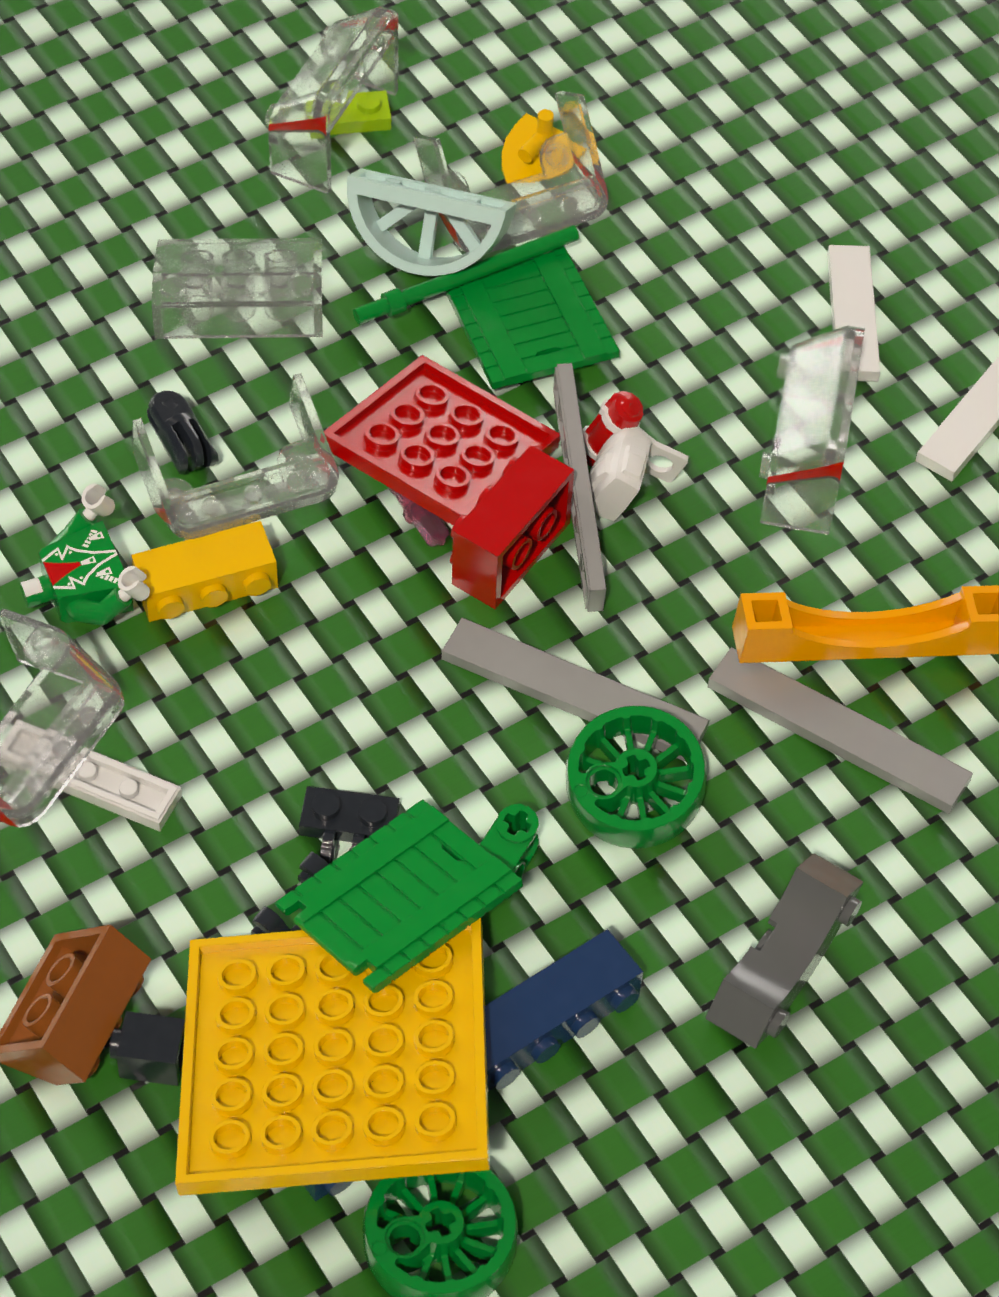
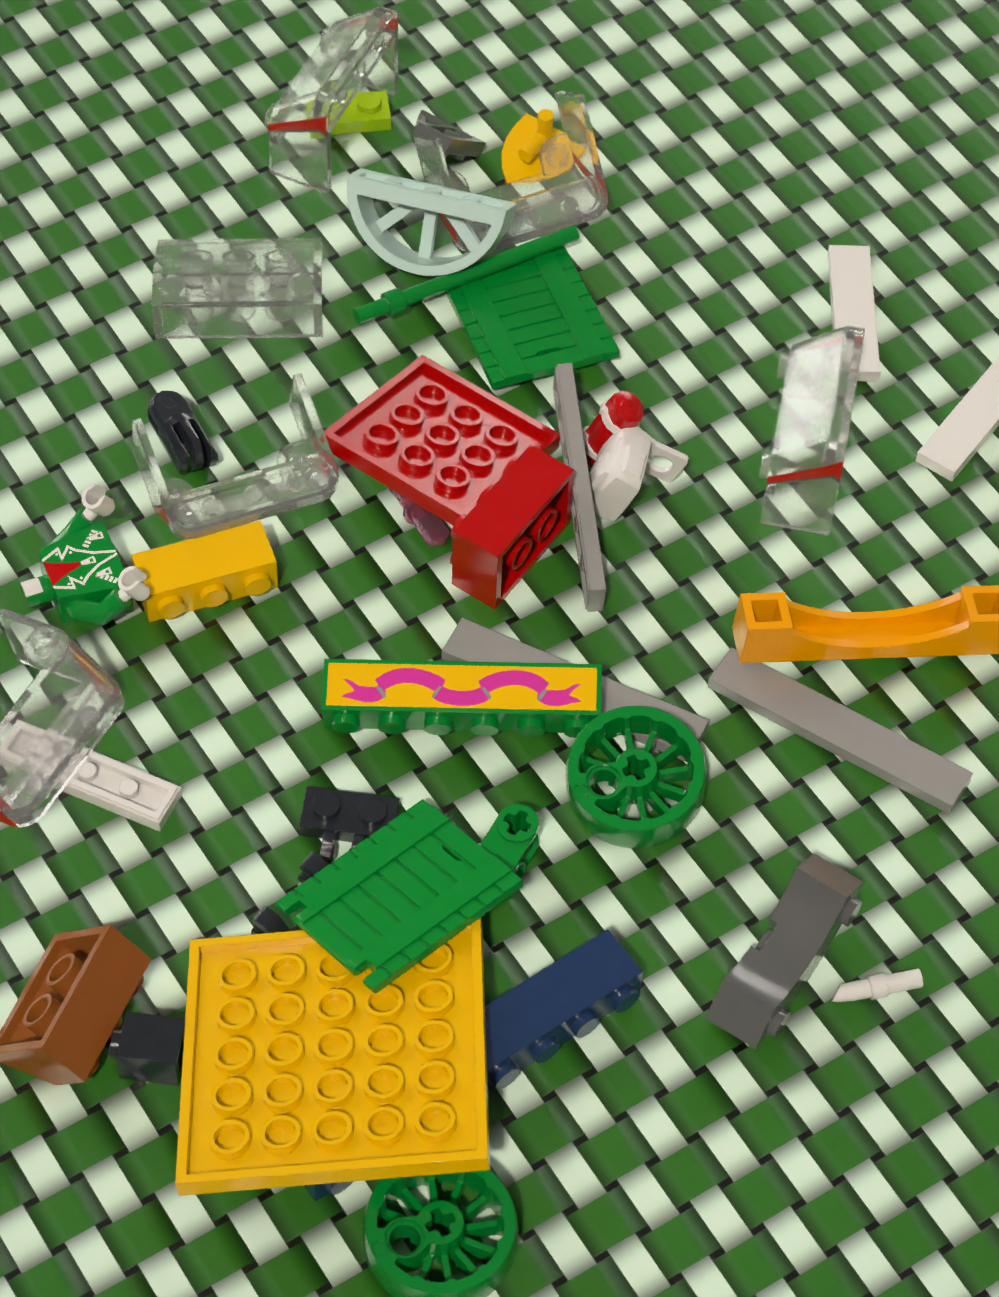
(454, 141): none -> dark grey wing
(460, 696): none -> brick
(878, 986): none -> white piece

